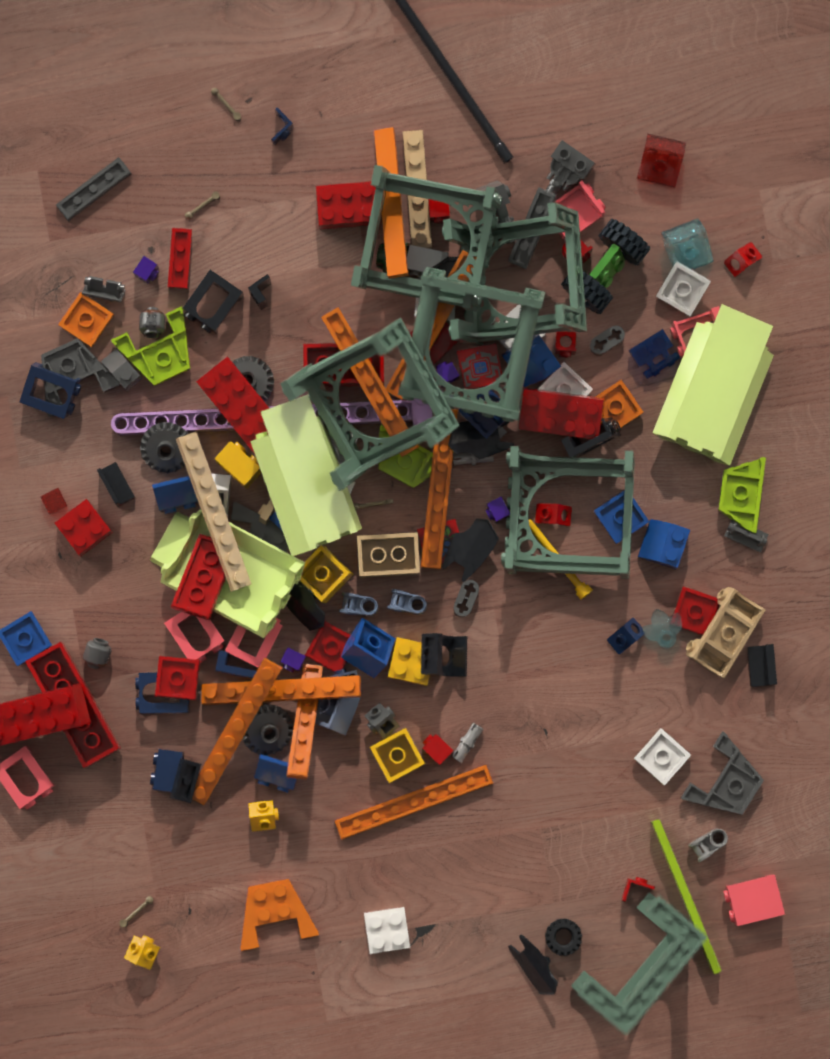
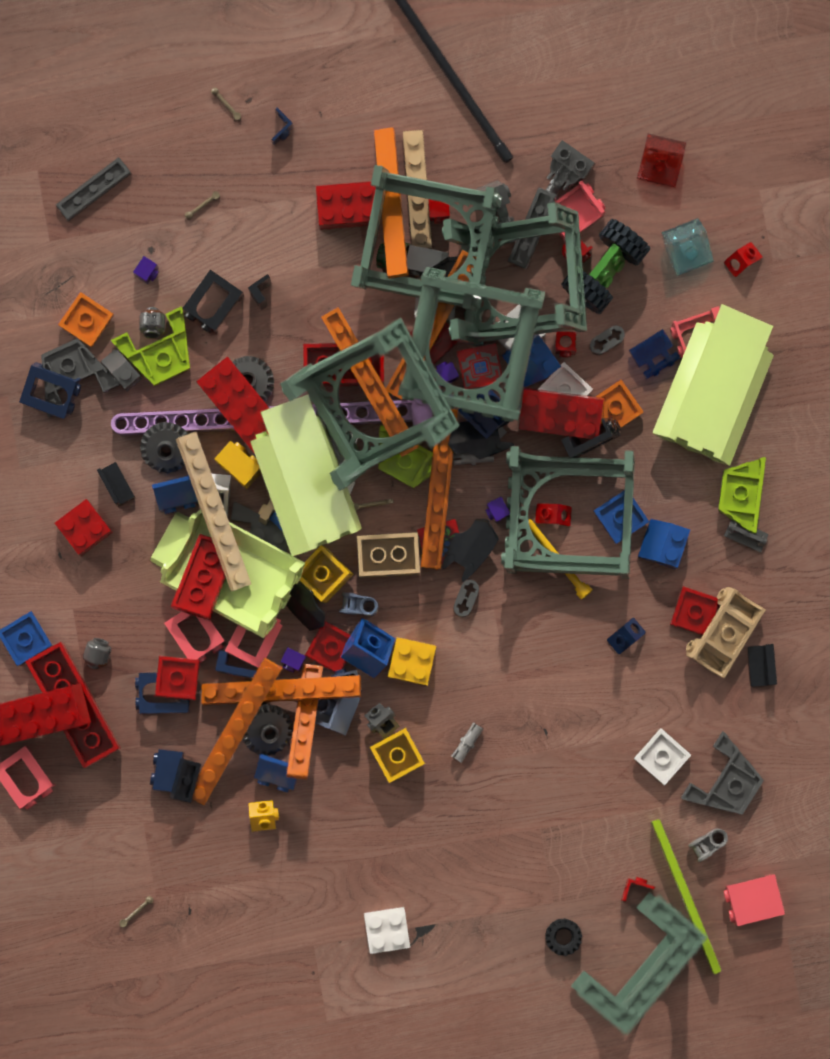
(54, 501): clear red tile -> none
(111, 291): dark grey hinge -> none
(142, 951): yellow brick -> none
(179, 258): red plate -> none
(271, 904): orange wing -> none
(405, 602): sand blue piece -> none
(413, 802): orange tile -> none
(432, 655): black panel -> none
(436, 748): red brick -> none
(535, 967): black shield -> none
(663, 625): clear light blue plate -> none
(683, 288): white plate -> none

